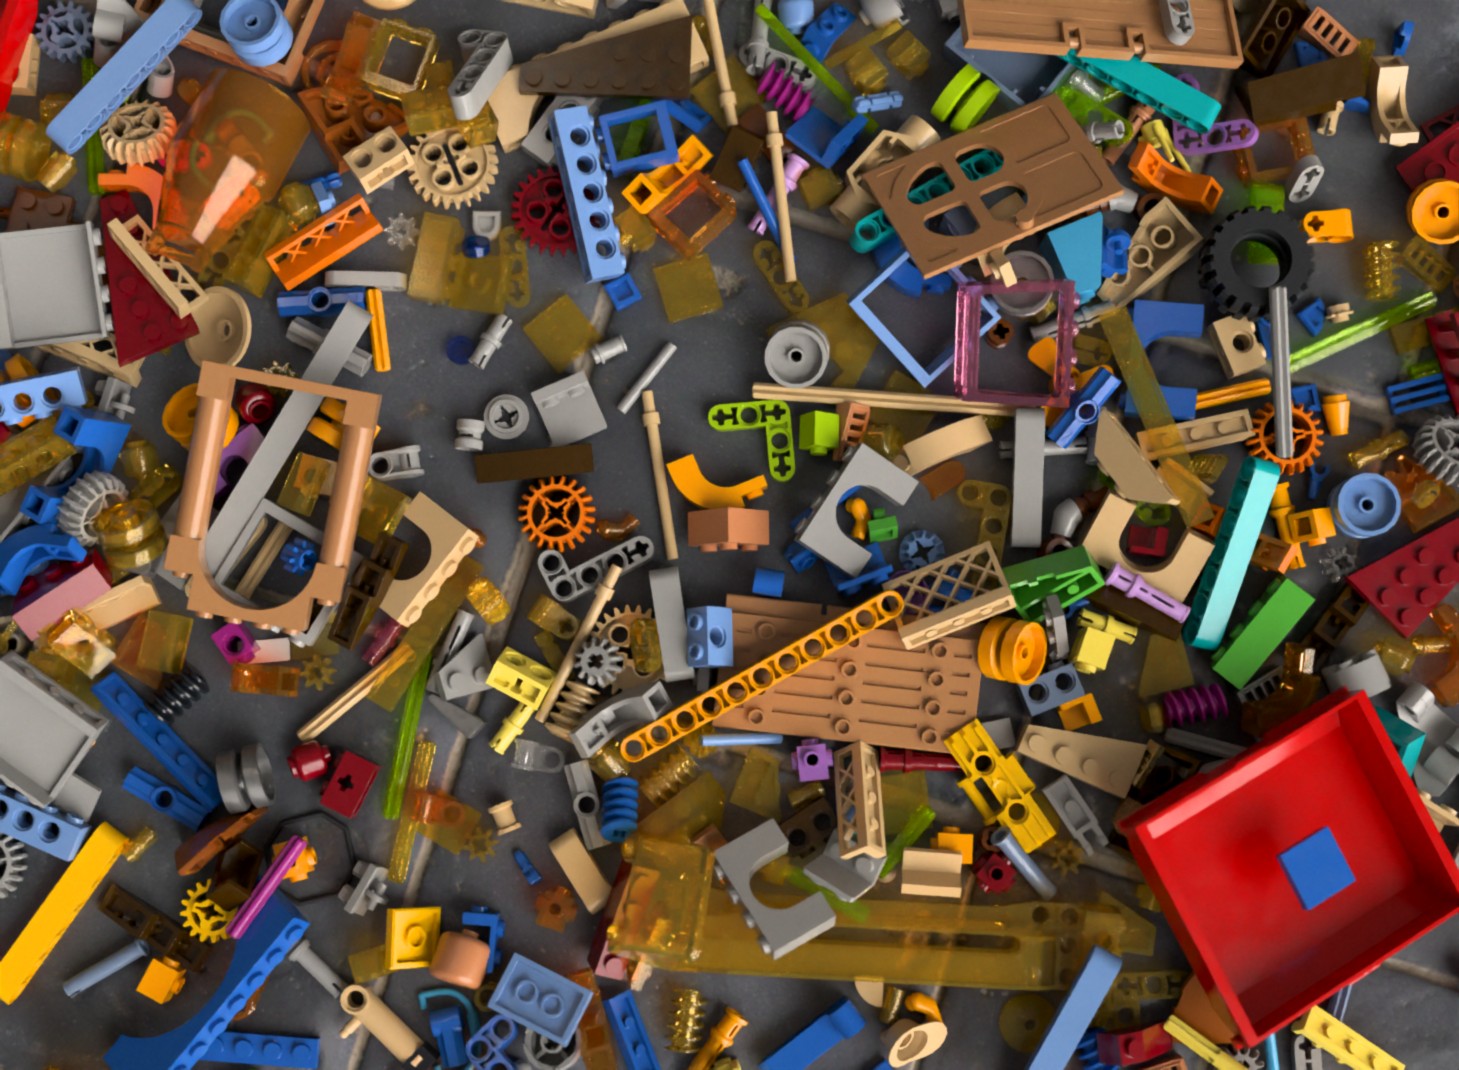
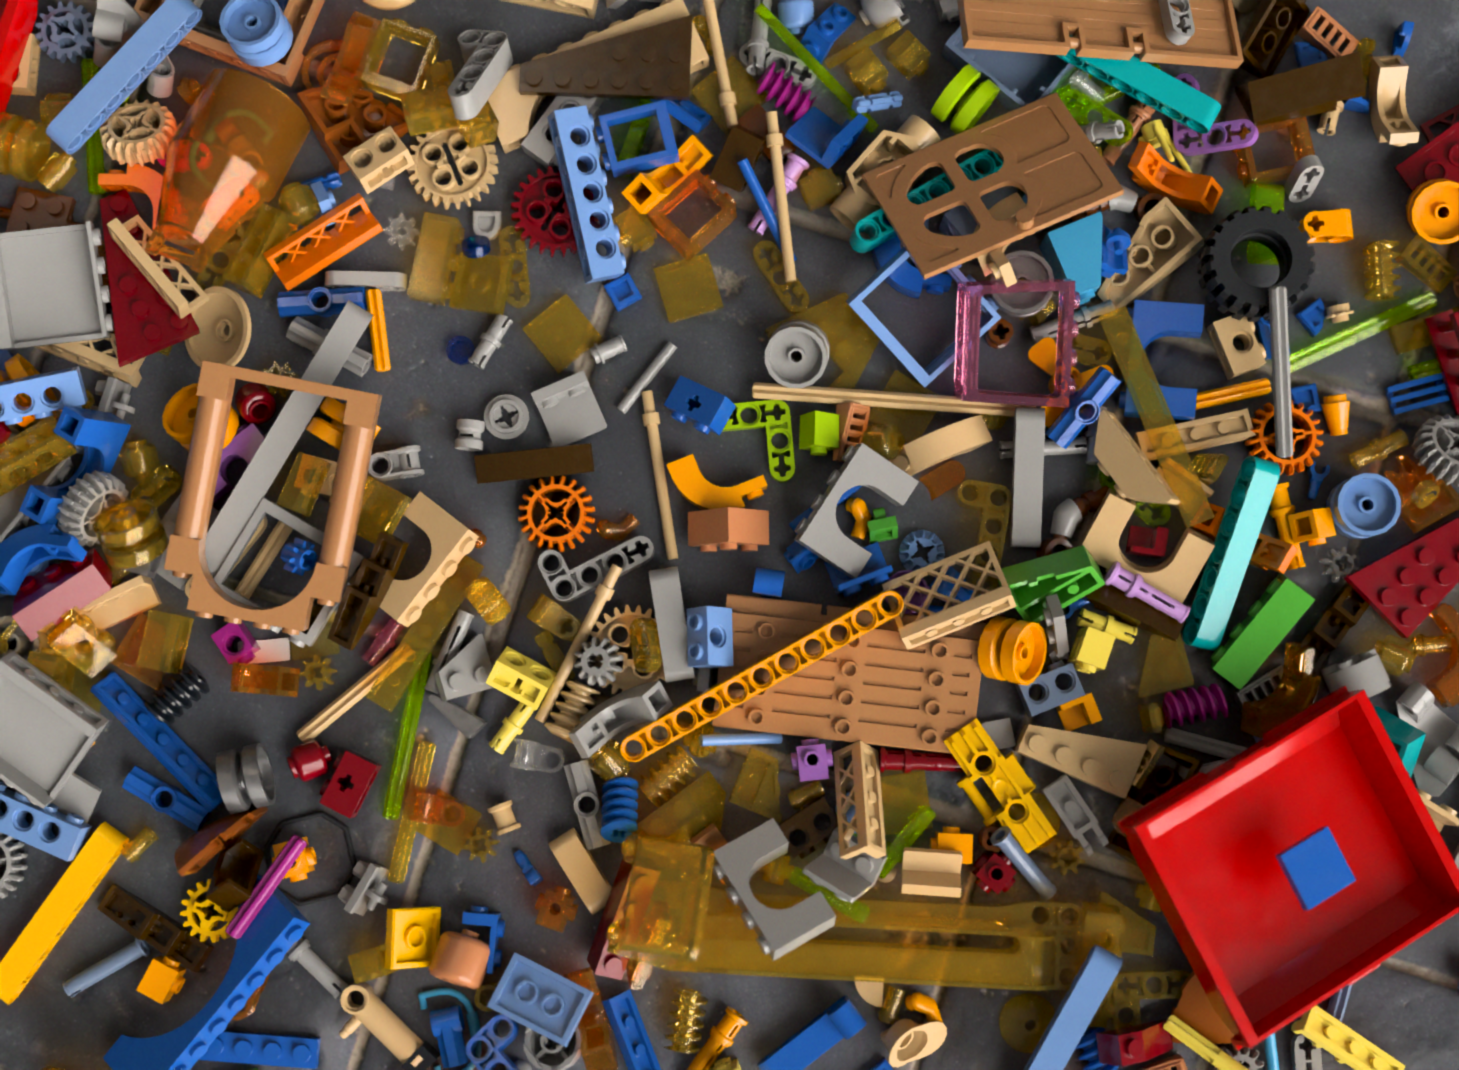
(713, 407): none -> blue brick

